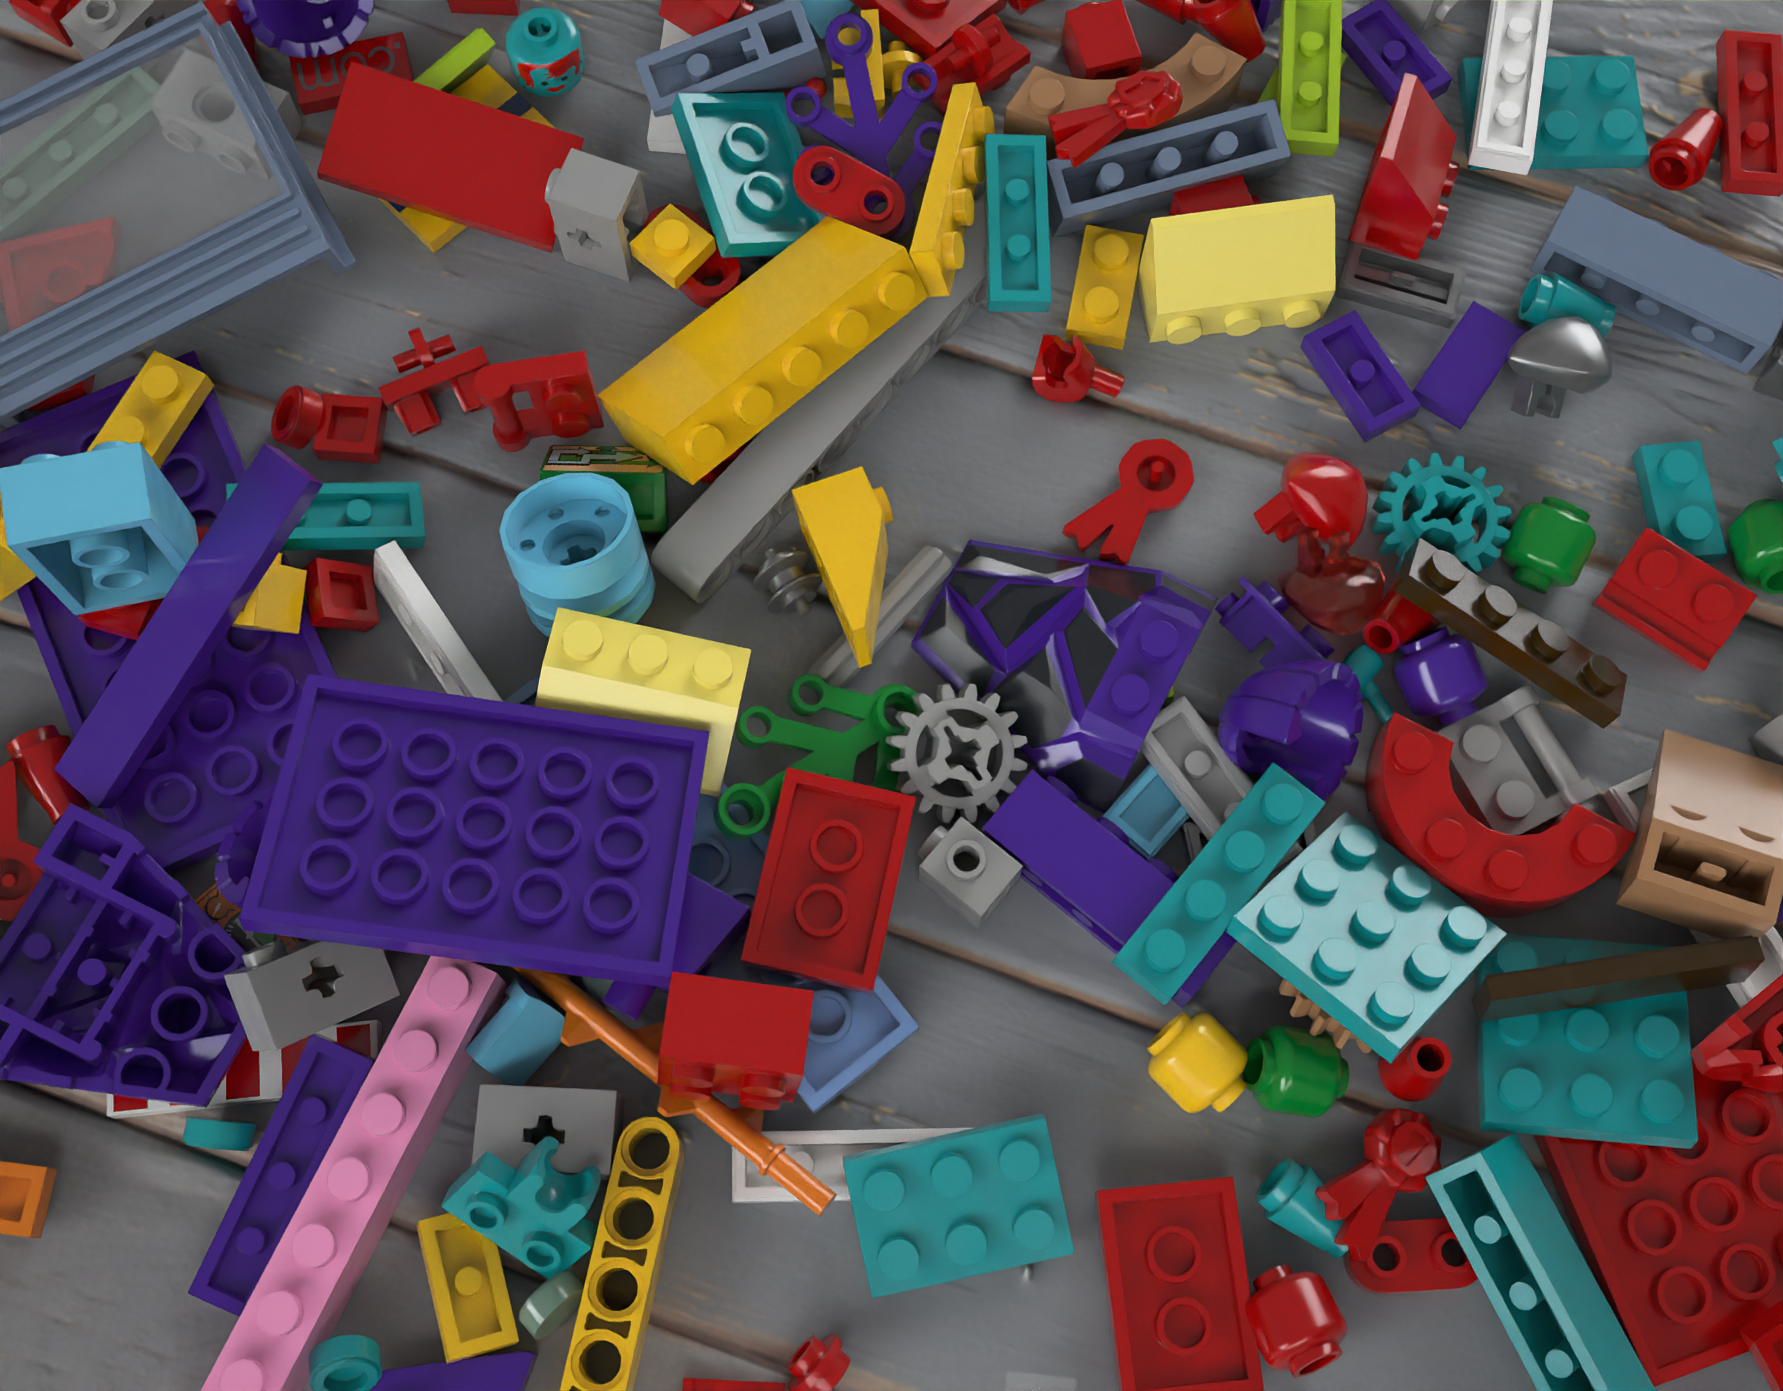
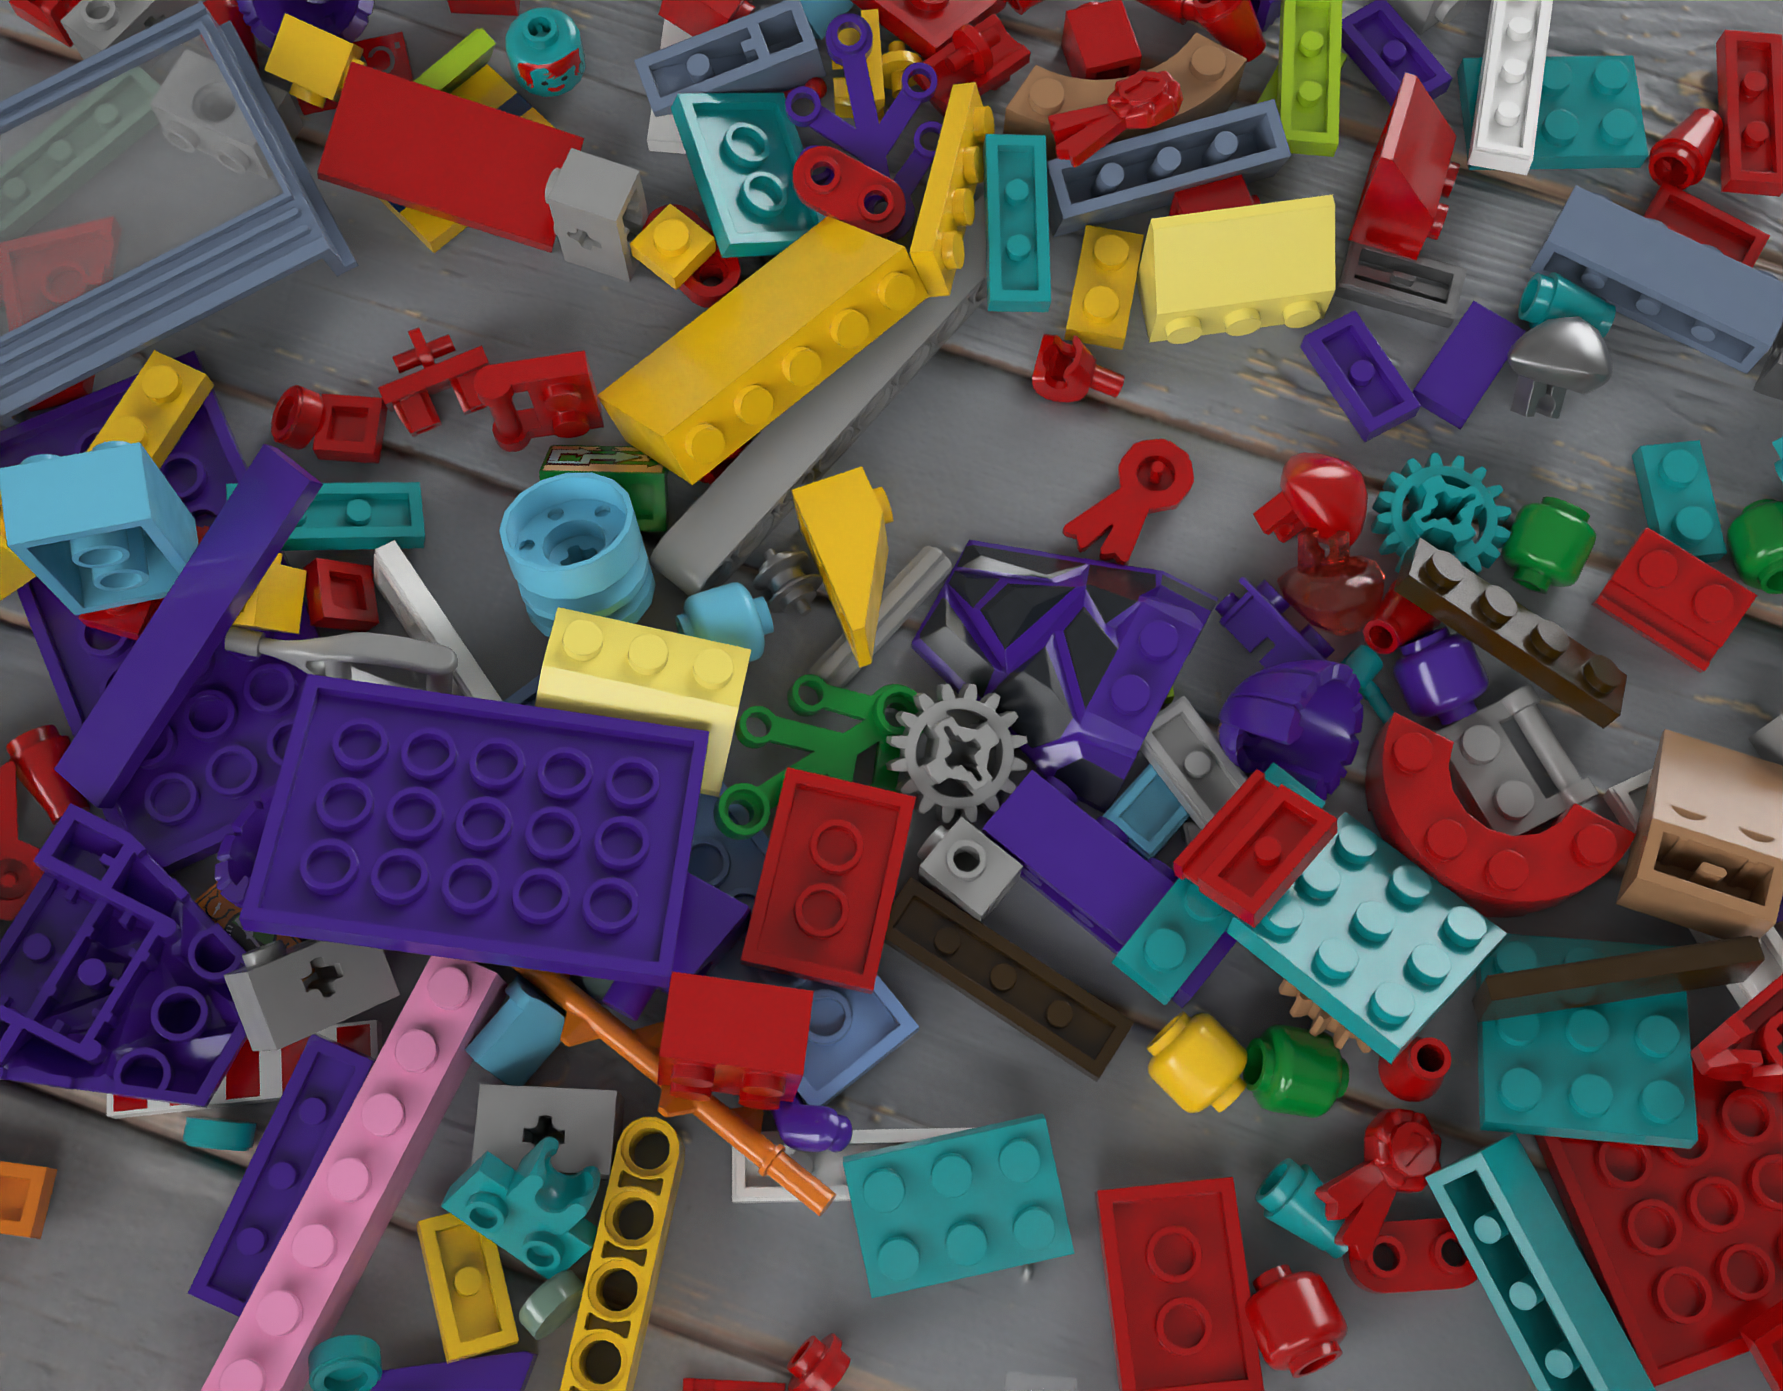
(311, 60): none -> yellow brick
(334, 655): none -> light grey piece
(727, 617): none -> medium azure head
(811, 1127): none -> dark purple arm
(1005, 980): none -> dark brown plate
(1255, 847): none -> red plate
(1706, 224): none -> red tile

